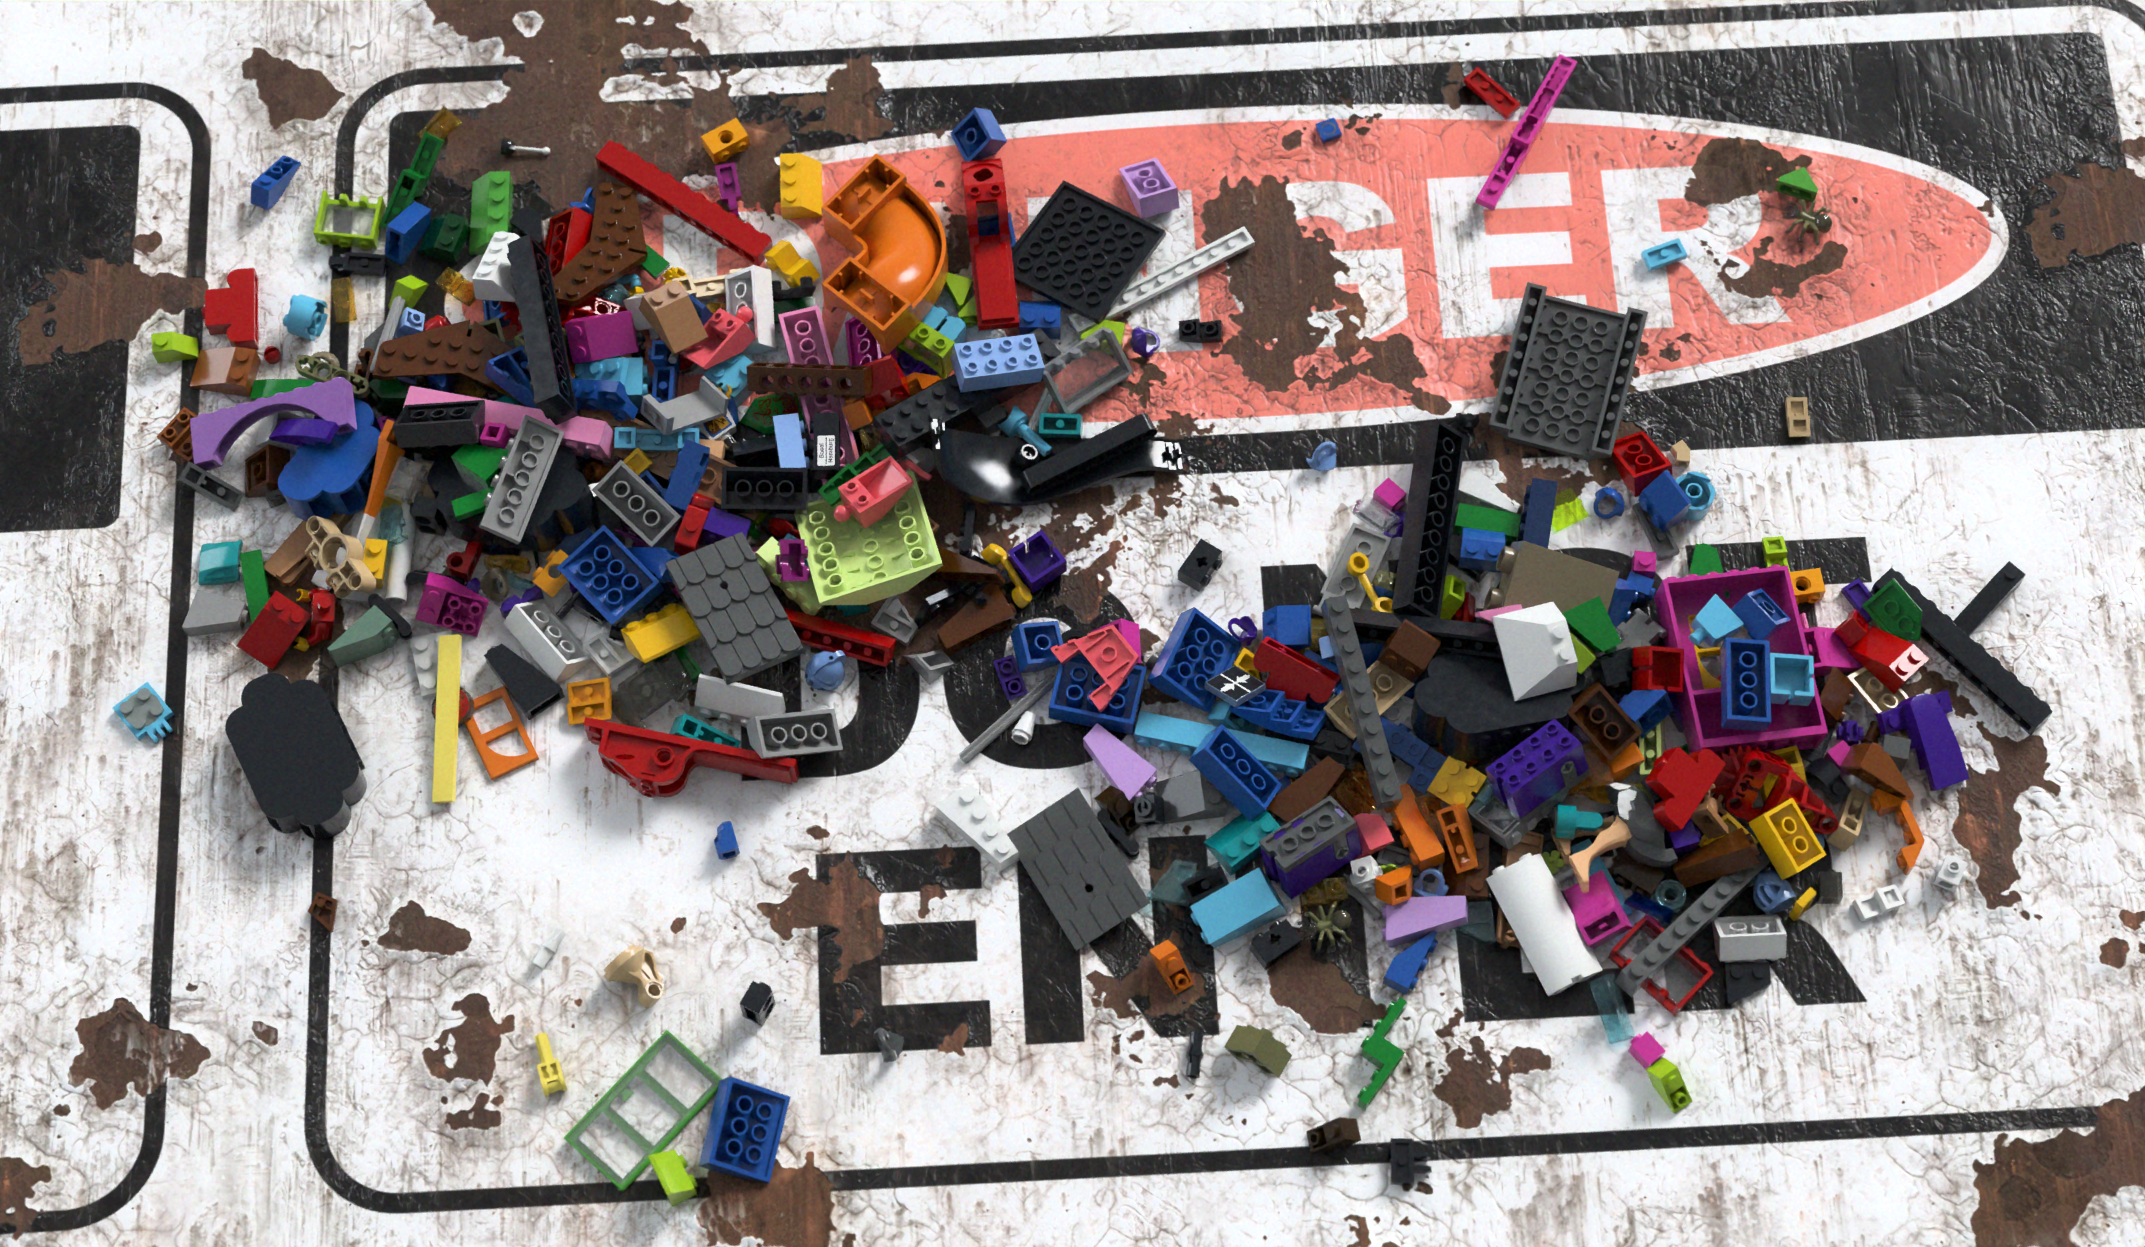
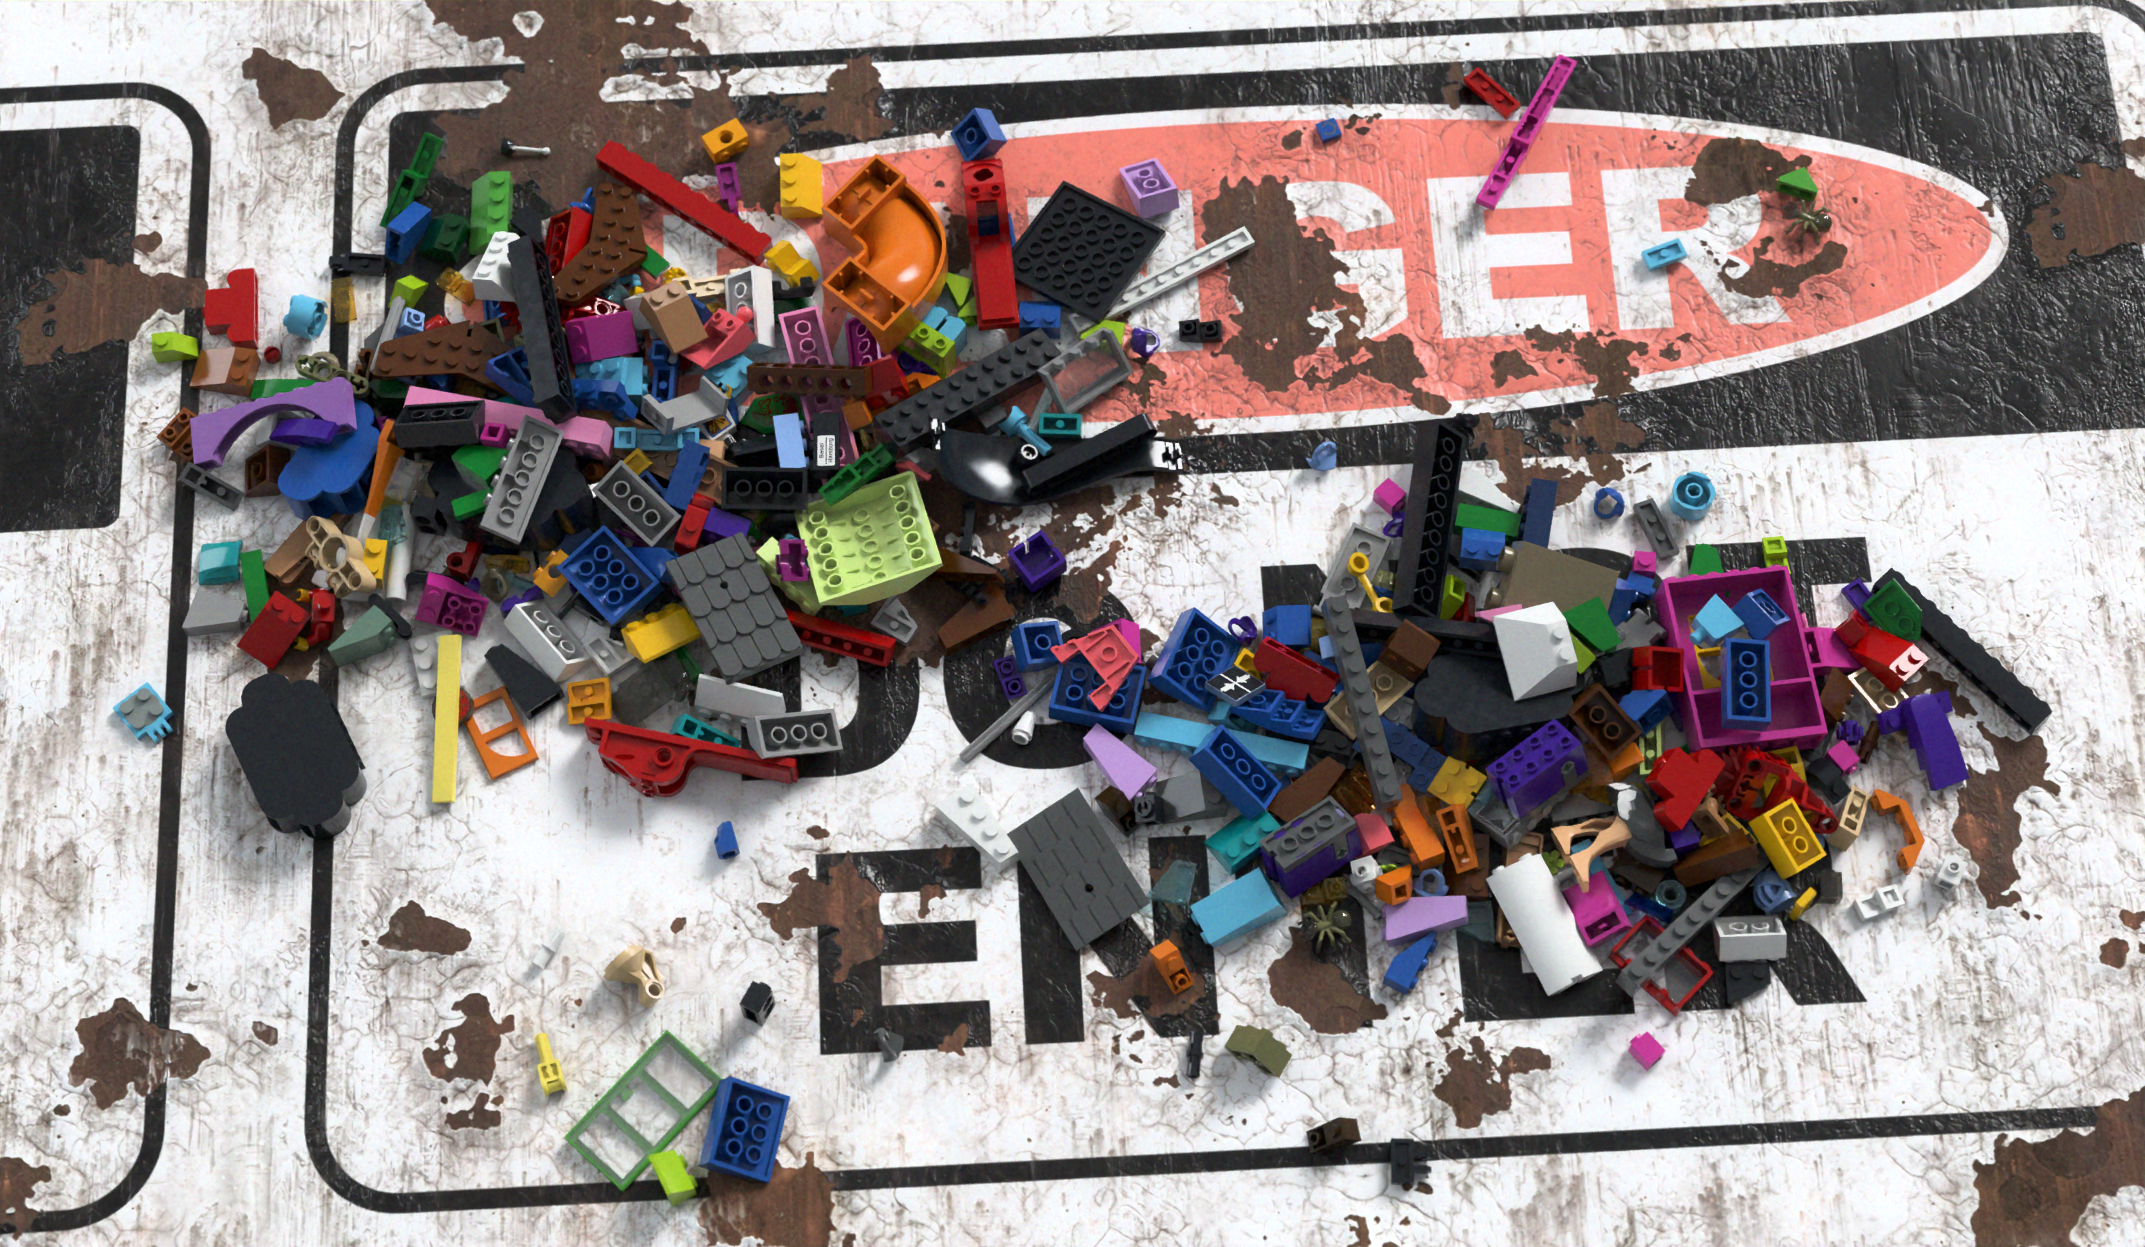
(273, 182): blue slope -> none
(275, 498): clear smoke tile -> none
(324, 910): reddish brown piece -> none
(349, 222): window -> none
(441, 124): clear yellow slope -> none
(782, 527): red plate -> none
(826, 670): medium blue helmet -> none
(873, 492): coral slope -> none
(930, 664): light grey slope -> none
(936, 604): black wing -> none
(995, 555): yellow piece -> none
(997, 362): light blue brick -> none
(1118, 836): black plate -> none
(1203, 556): black brick -> none
(1204, 882): black slope -> none
(1270, 954): black brick -> none
(1375, 514): clear slope -> none
(1381, 1053): green bracket -> none
(1567, 375): dark grey slope -> none
(1567, 510): clear neon green piece -> none
(1568, 820): teal piece -> none
(1612, 1008): clear light blue slope -> none
(1639, 461): red slope -> none
(1665, 502): blue slope -> none
(1669, 1084): lime slope -> none
(1681, 453): tan piece -> none
(1788, 678): medium azure piece -> none
(1797, 417): tan slope -> none
(1811, 581): light orange brick -> none
(1876, 769): dark orange slope -> none
(1897, 748): dark grey brick -> none
(1990, 598): black slope -> none

